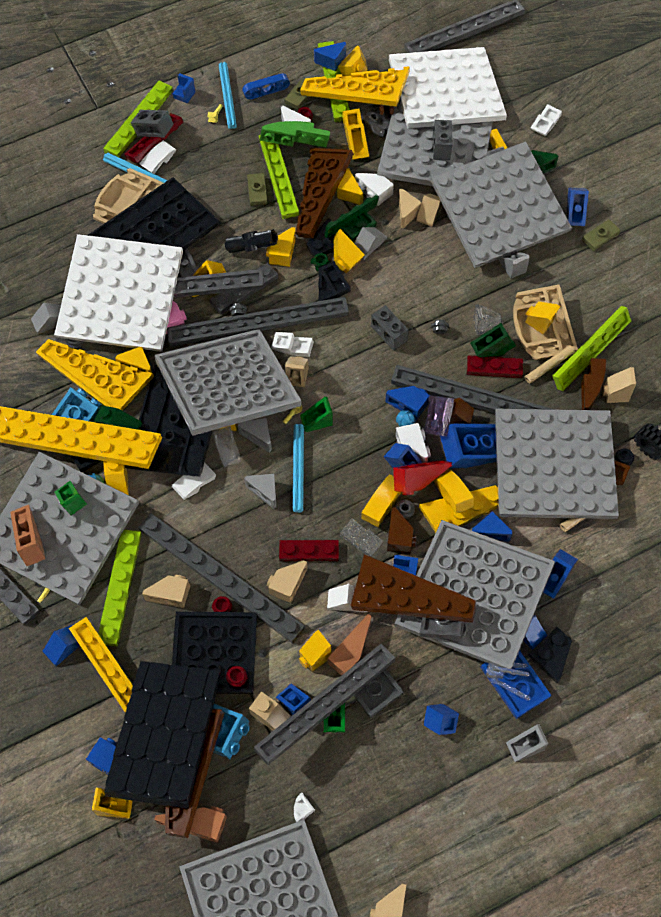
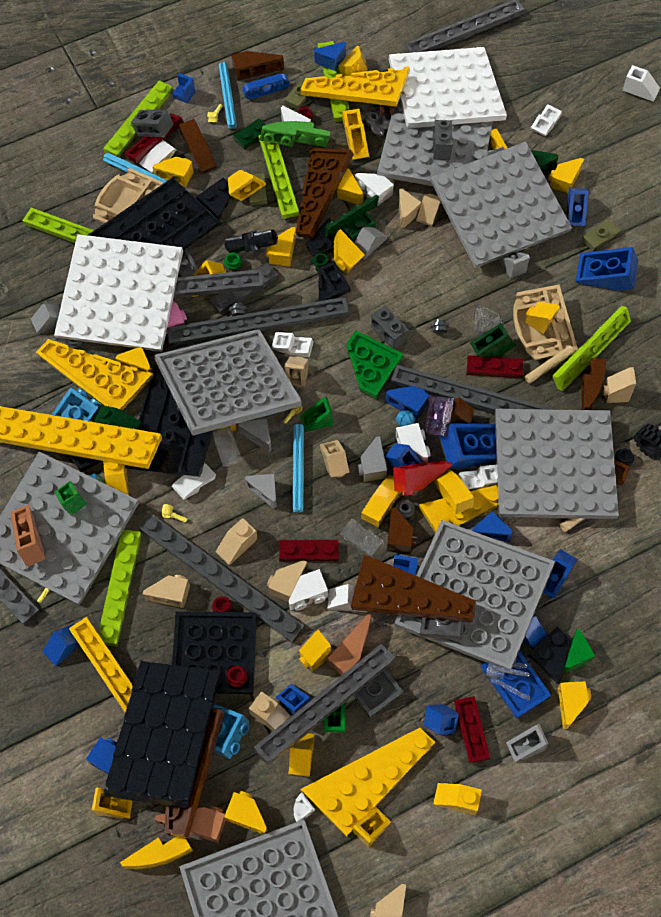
(54, 225): none -> lime plate
(158, 854): none -> yellow slope
(167, 512): none -> light yellow hand
(175, 167): none -> yellow slope
(197, 146): none -> reddish brown slope
(216, 197): none -> black wing
(232, 261): none -> green plate
(237, 541): none -> tan slope
(243, 185): none -> yellow slope
(245, 813): none -> yellow slope
(249, 134): none -> dark green plate
(253, 64): none -> reddish brown slope
(301, 756): none -> yellow slope
(308, 590): none -> white slope
(334, 458): none -> tan slope
(361, 785): none -> yellow wing
(371, 363): none -> green plate
(371, 826): none -> yellow slope
(373, 462): none -> light grey slope
(458, 798): none -> yellow slope
(471, 730): none -> dark red plate
(481, 478): none -> white slope
(565, 175): none -> yellow slope
(572, 700): none -> yellow slope
(579, 653): none -> green slope
(608, 269): none -> blue slope
(641, 83): none -> white slope

